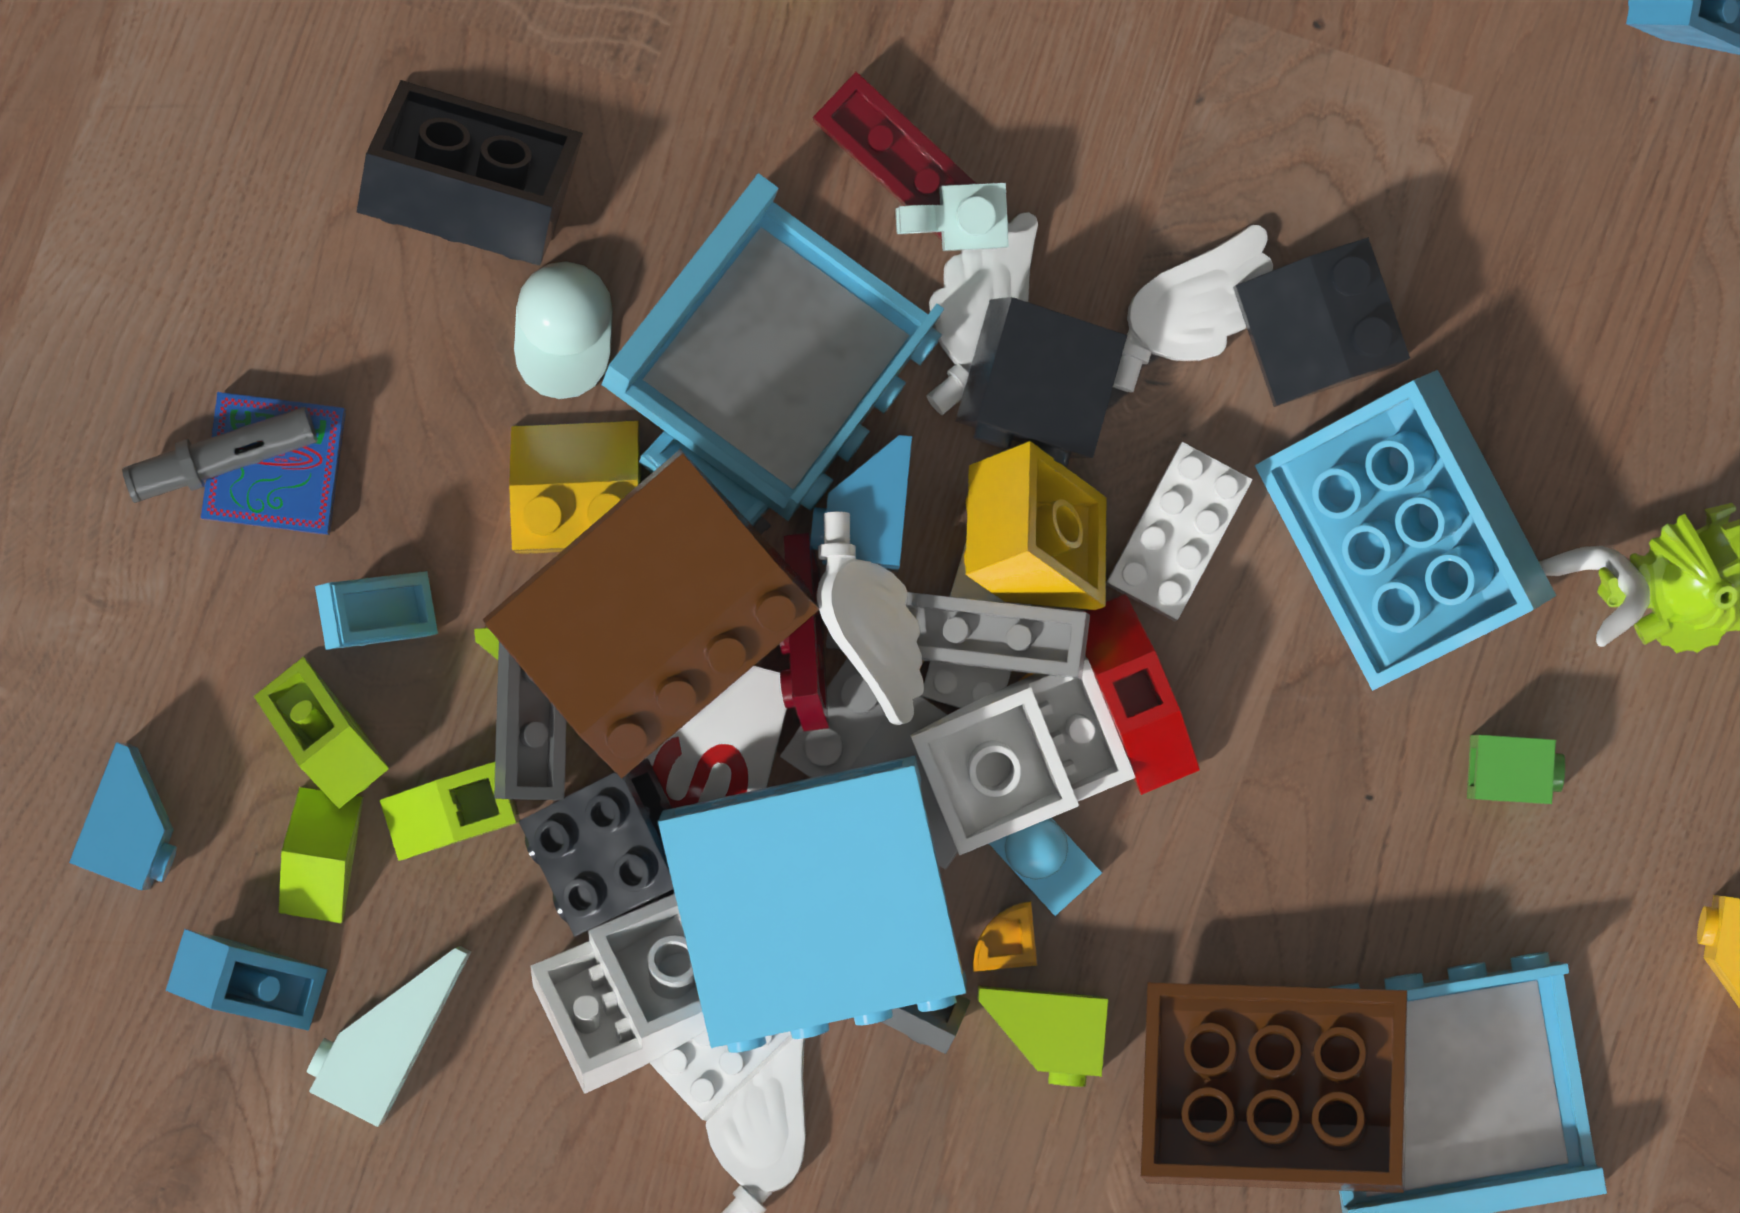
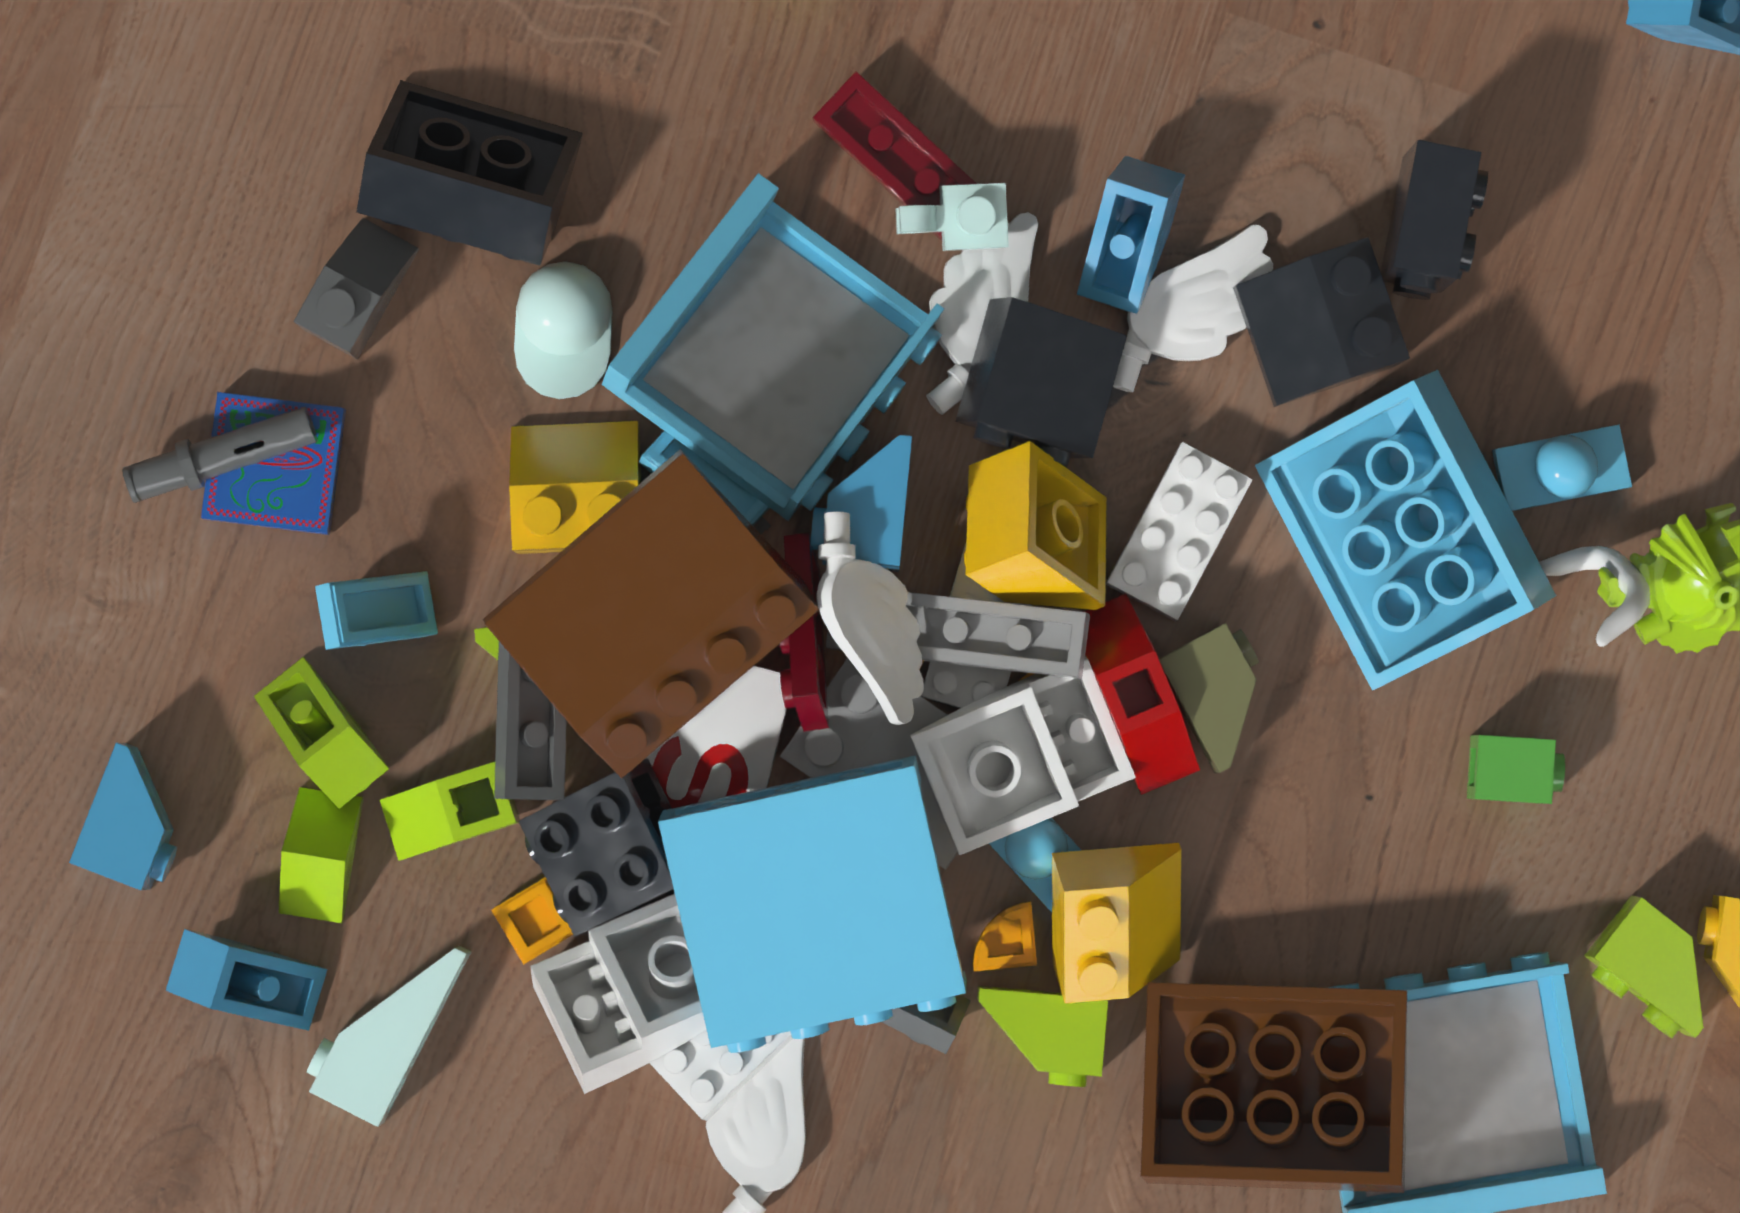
(356, 287): none -> dark grey slope
(532, 921): none -> light orange tile
(1114, 919): none -> yellow slope
(1130, 233): none -> dark azure slope
(1214, 689): none -> olive slope
(1430, 219): none -> black brick
(1562, 468): none -> medium azure tile
(1654, 962): none -> lime slope

